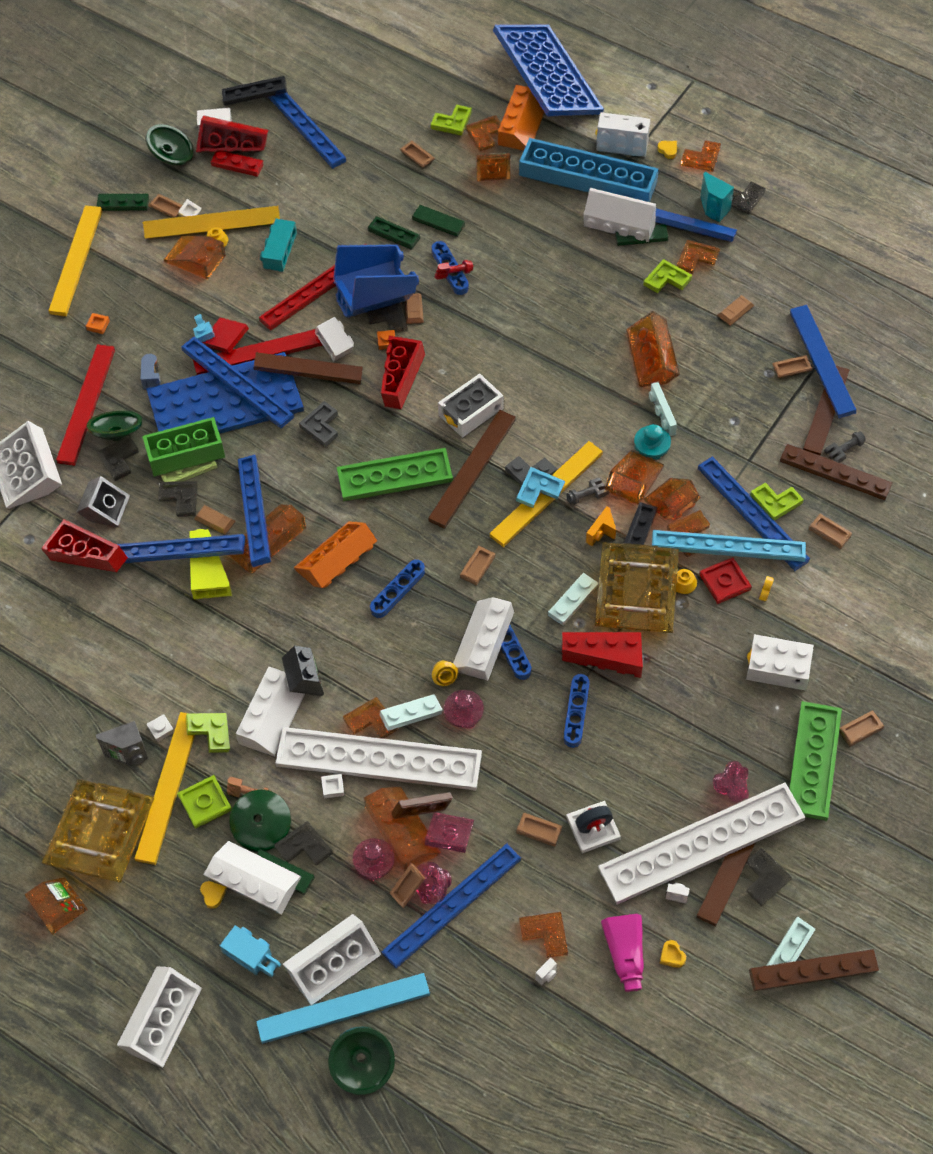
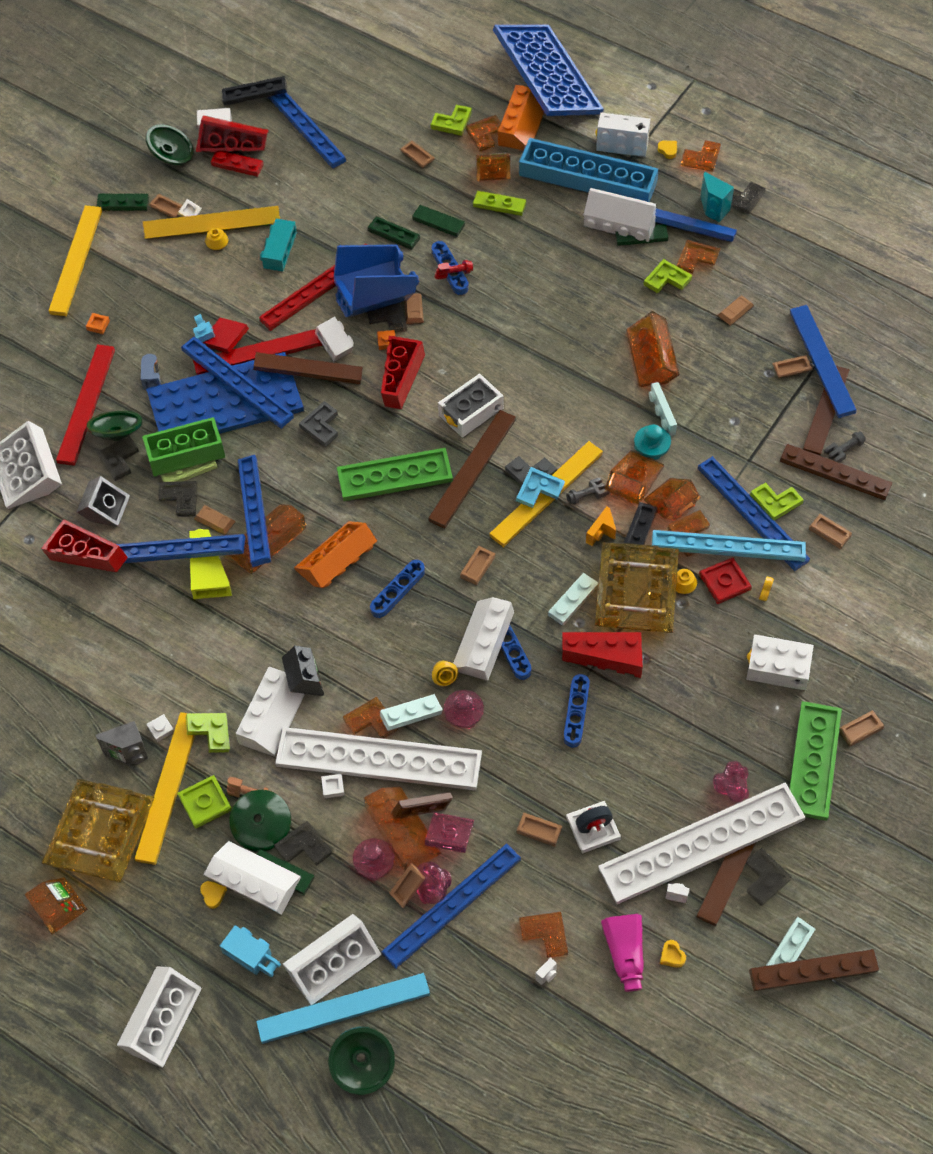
(197, 255): clear orange slope -> none
(499, 203): none -> lime plate

